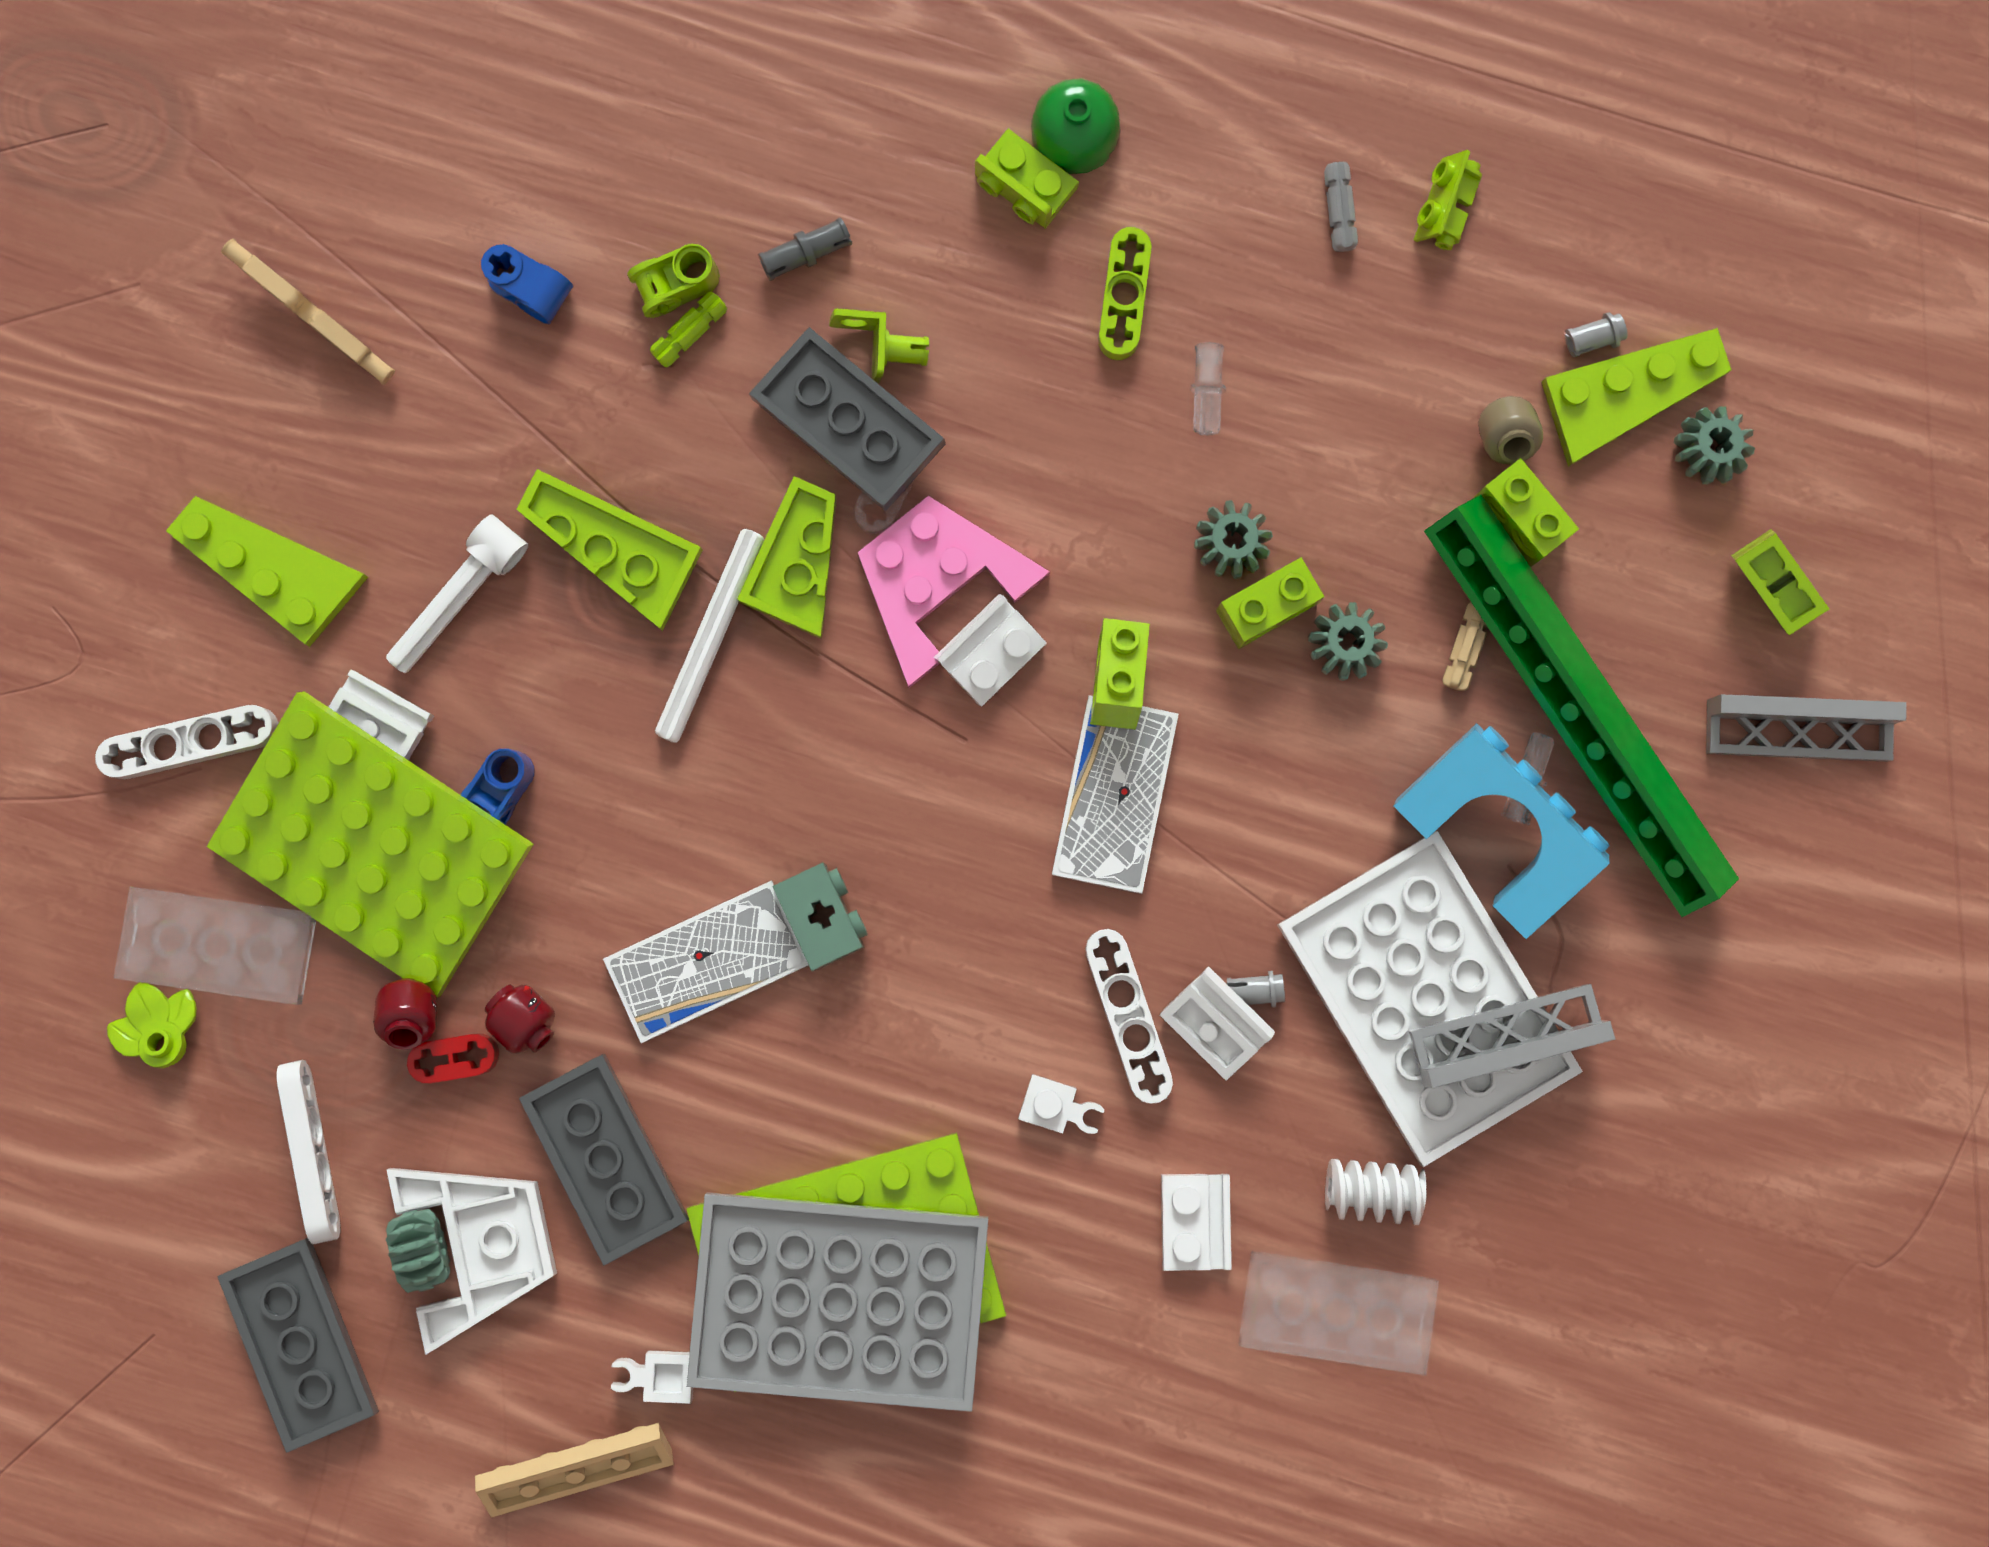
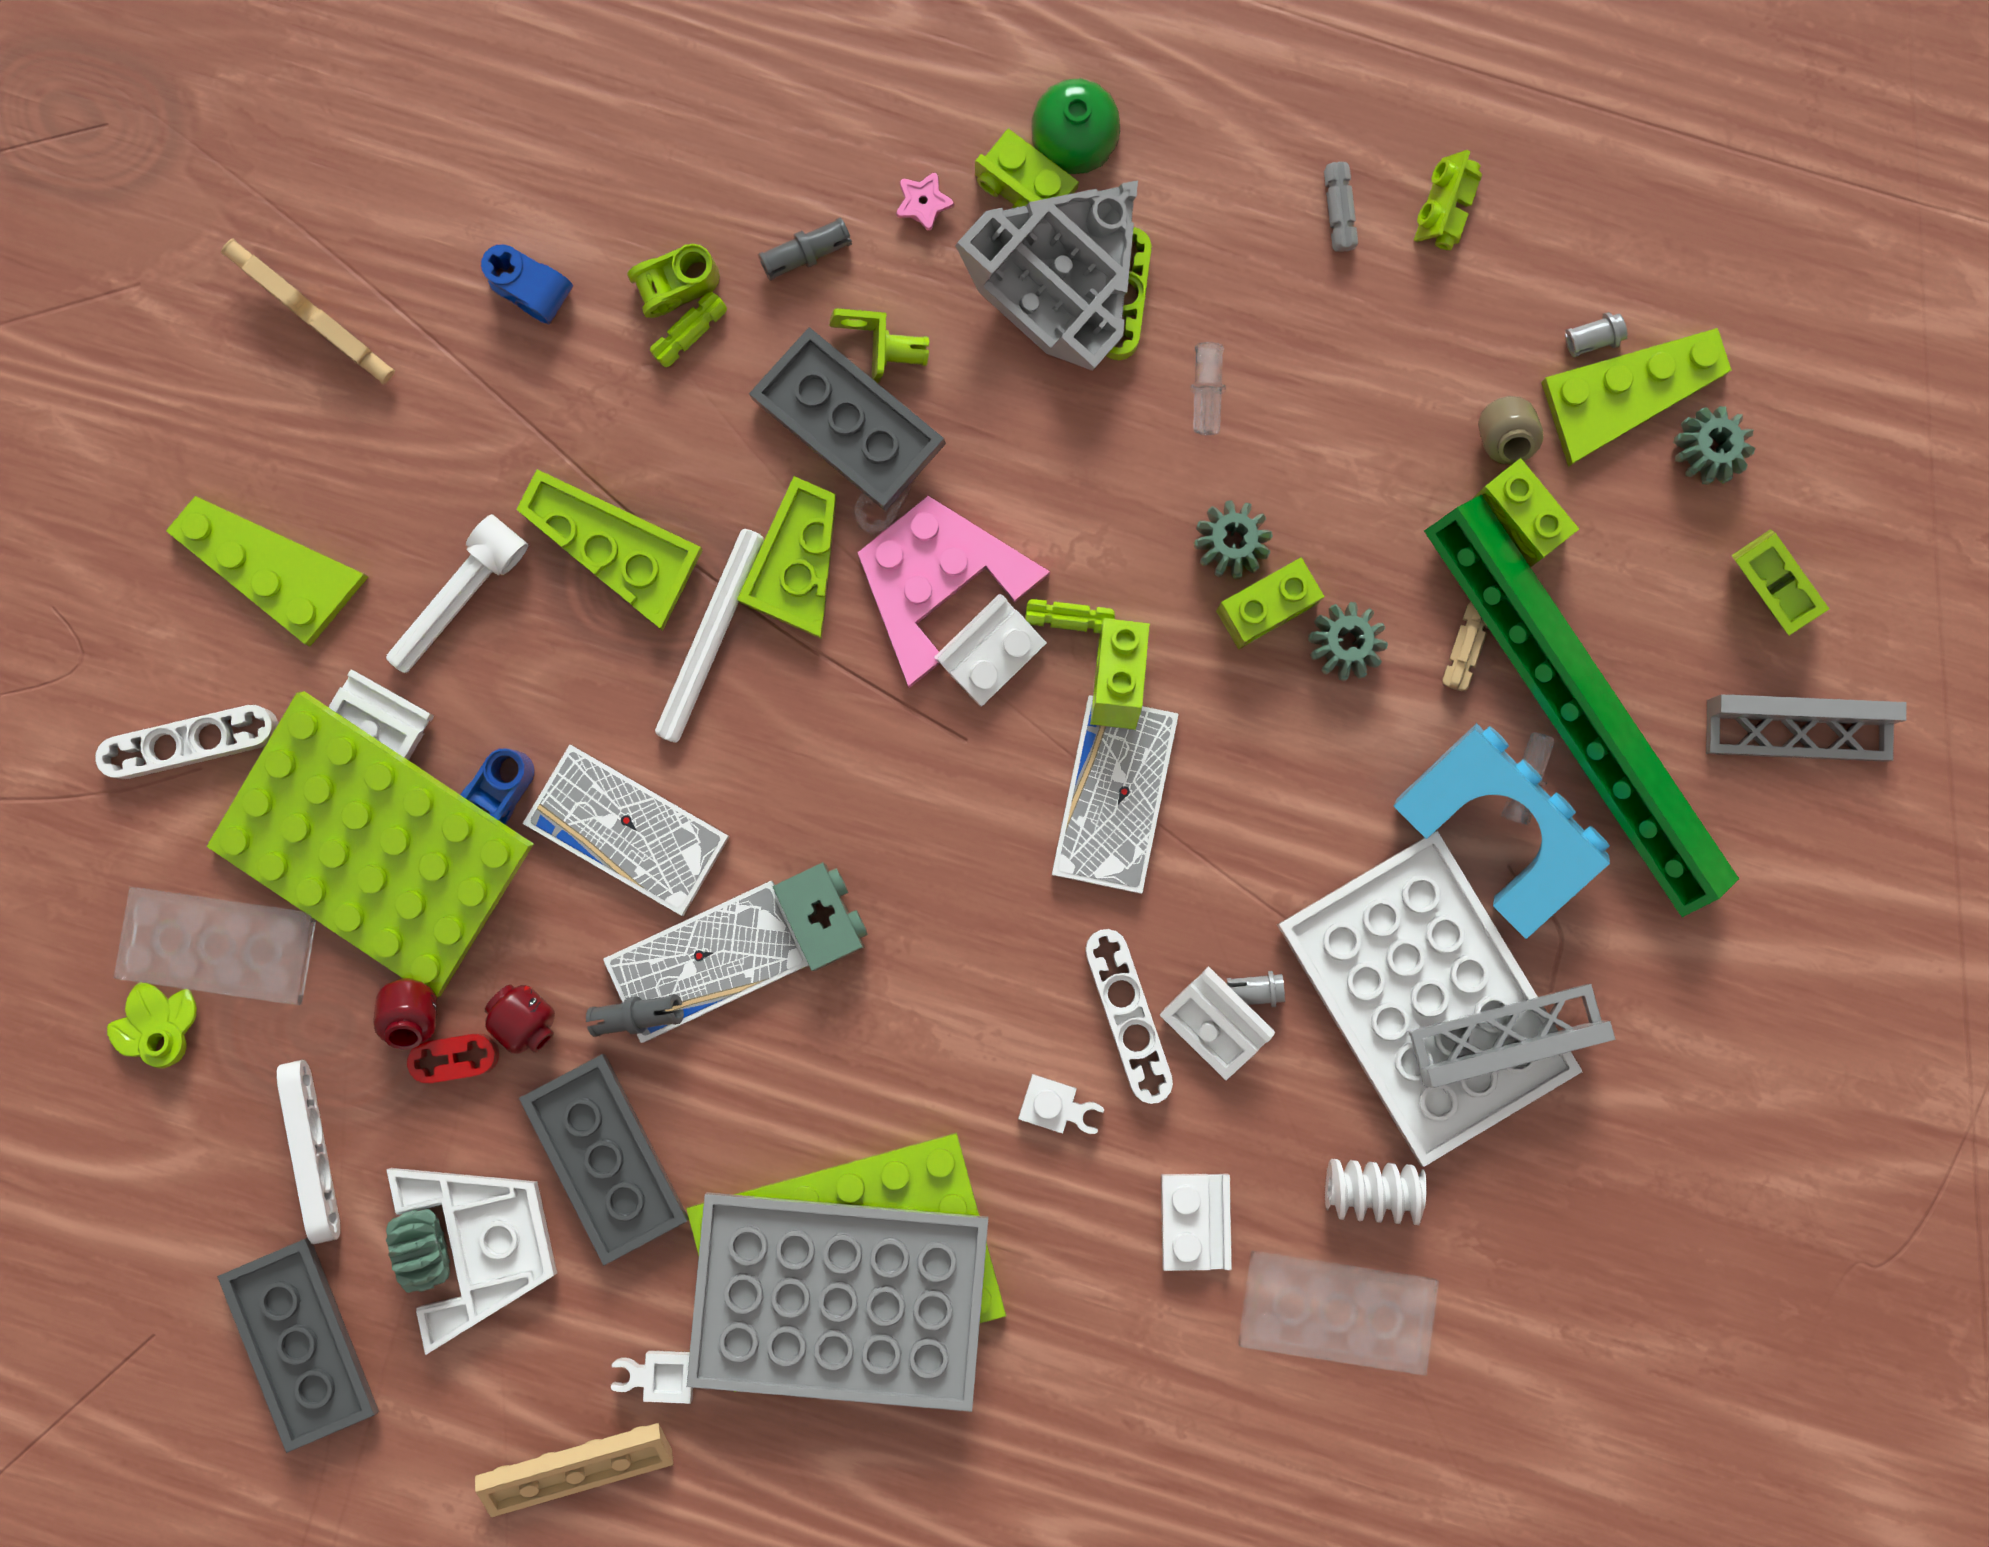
(626, 830): none -> tile
(634, 1015): none -> dark grey pin
(920, 212): none -> bright pink plate
(1058, 269): none -> light grey wedge
(1067, 615): none -> lime axle

